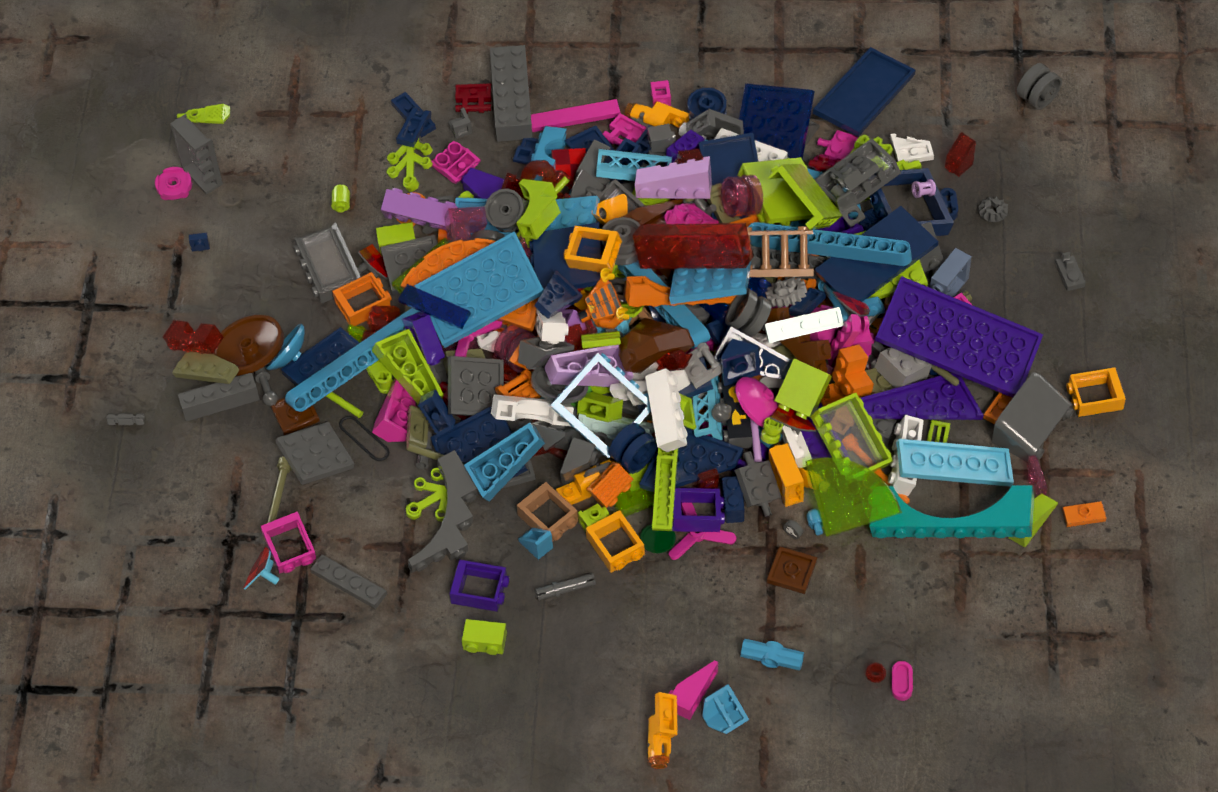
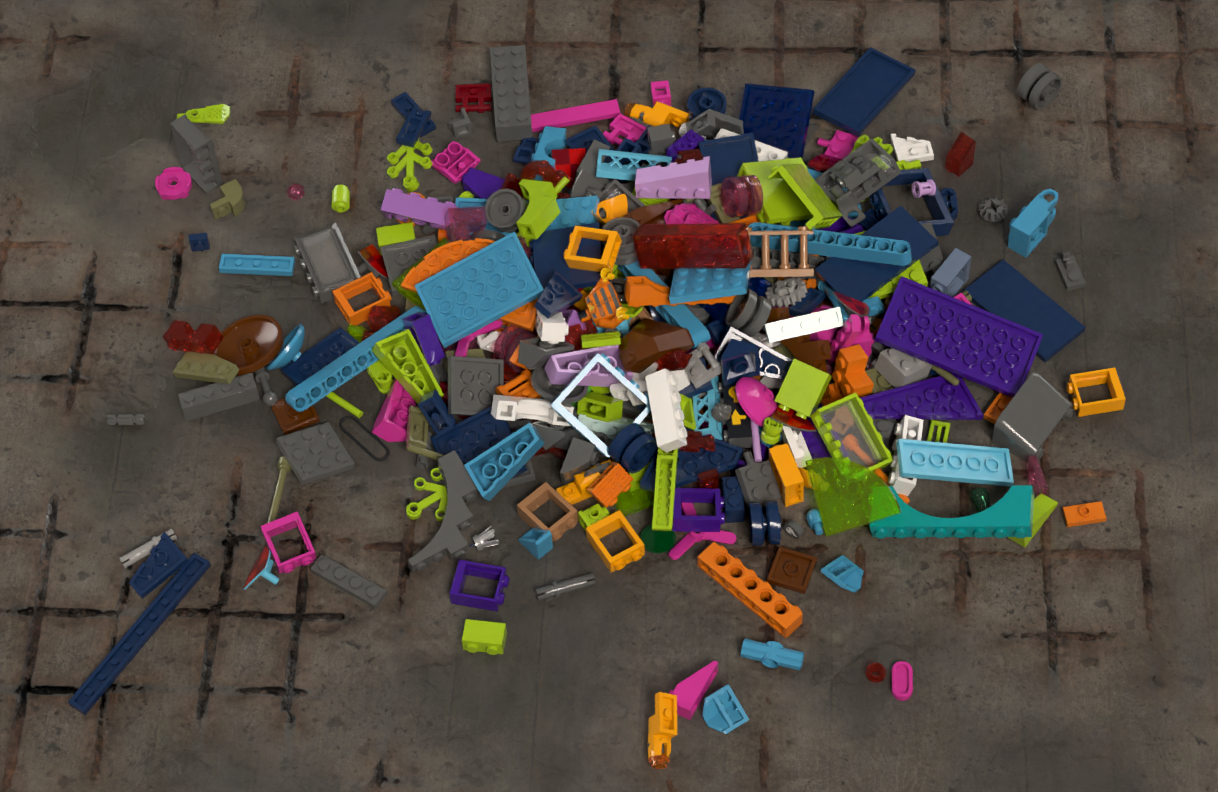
(139, 634): none -> dark blue plate
(144, 550): none -> light grey pin
(160, 565): none -> dark blue wing
(231, 200): none -> olive brick
(257, 264): none -> dark azure plate
(296, 191): none -> clear pink plate
(434, 306): clear blue tile -> none
(481, 540): none -> flat silver piece
(696, 442): none -> clear red plate
(765, 523): none -> dark blue wheel
(767, 611): none -> orange brick
(844, 573): none -> dark azure slope
(980, 499): none -> clear green cone
(1015, 298): none -> dark blue tile
(1032, 223): none -> dark azure brick

